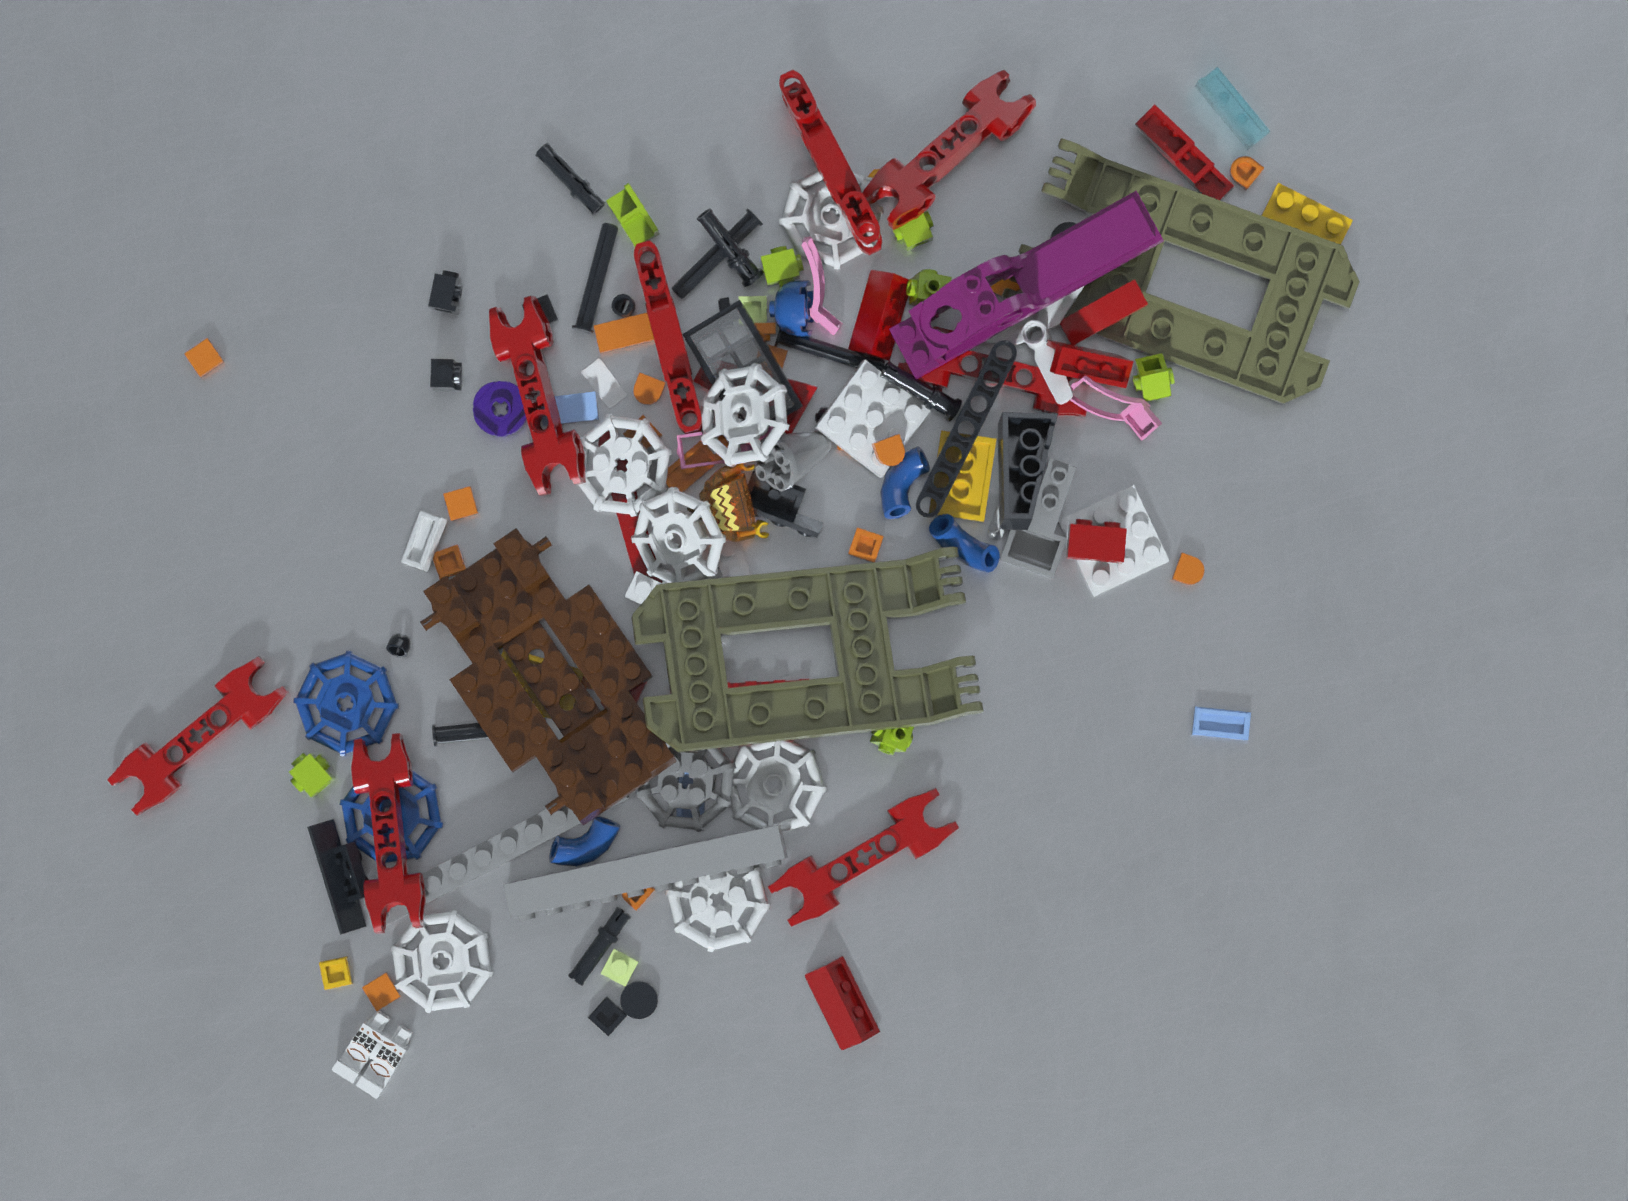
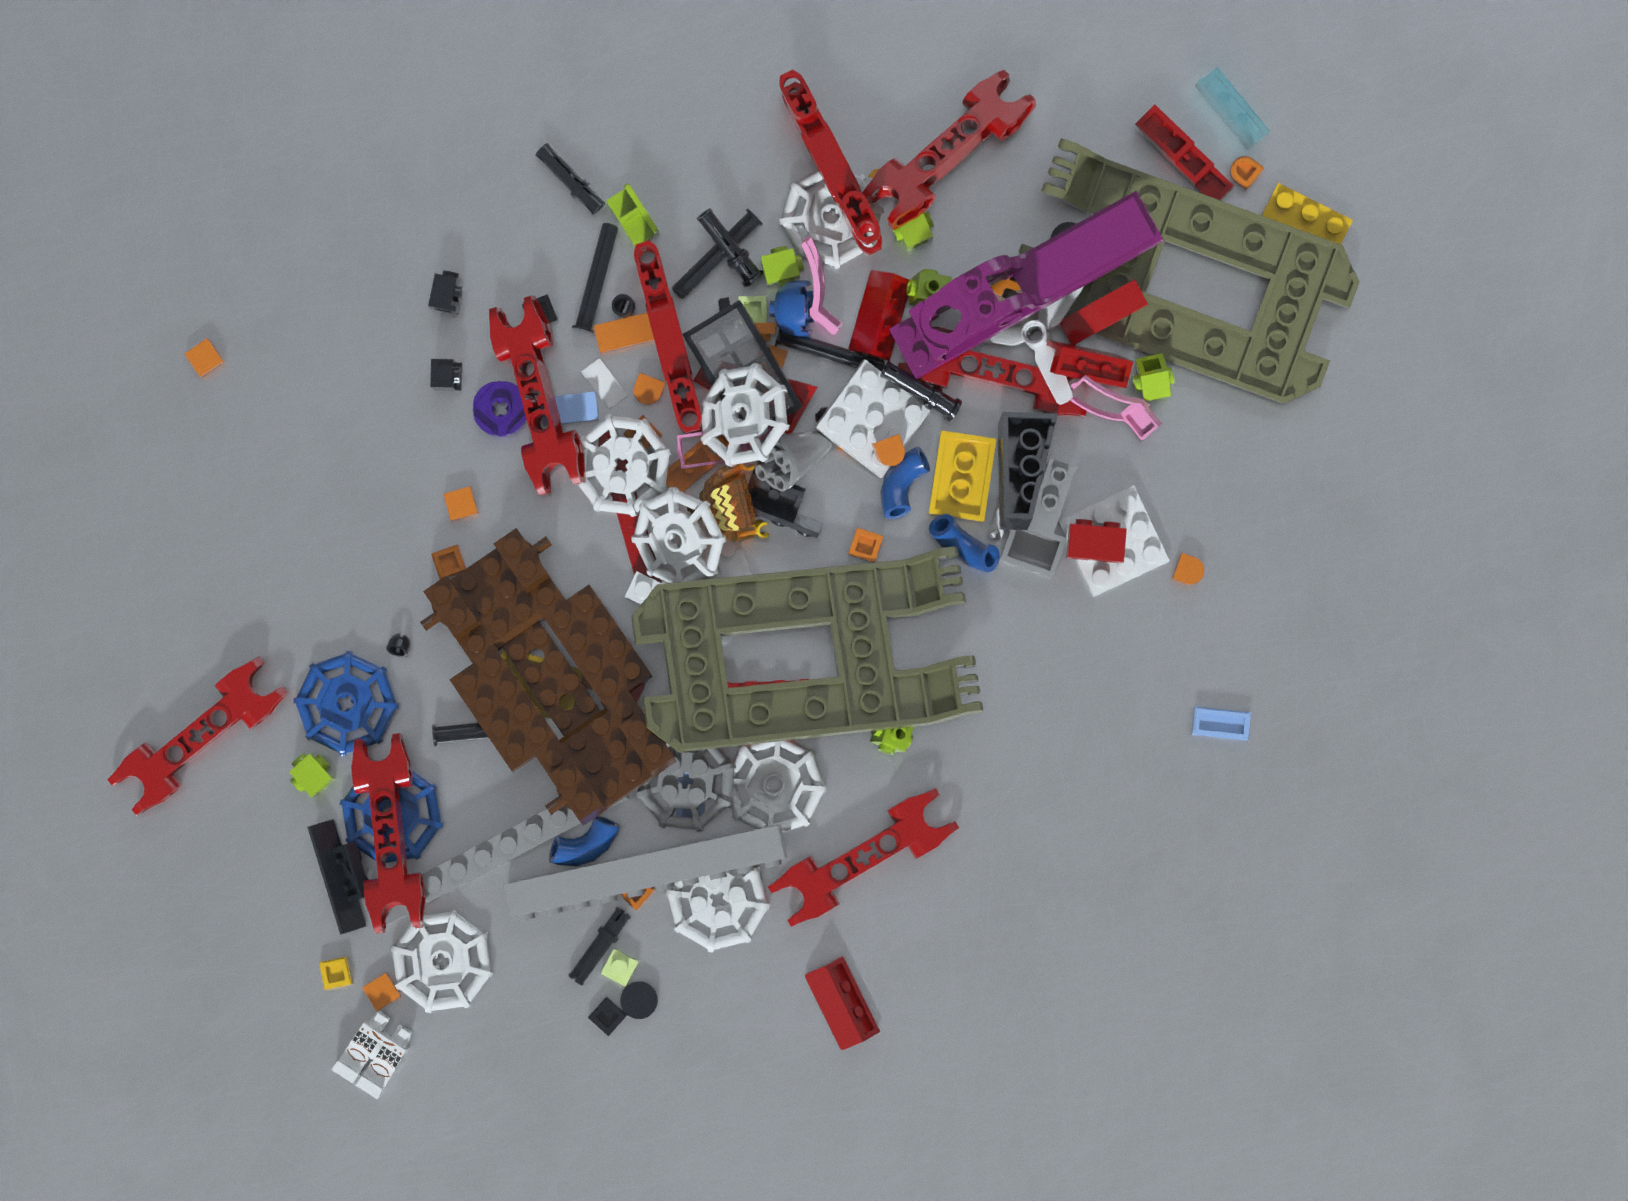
(423, 540): white tile -> none
(966, 414): black beam -> none

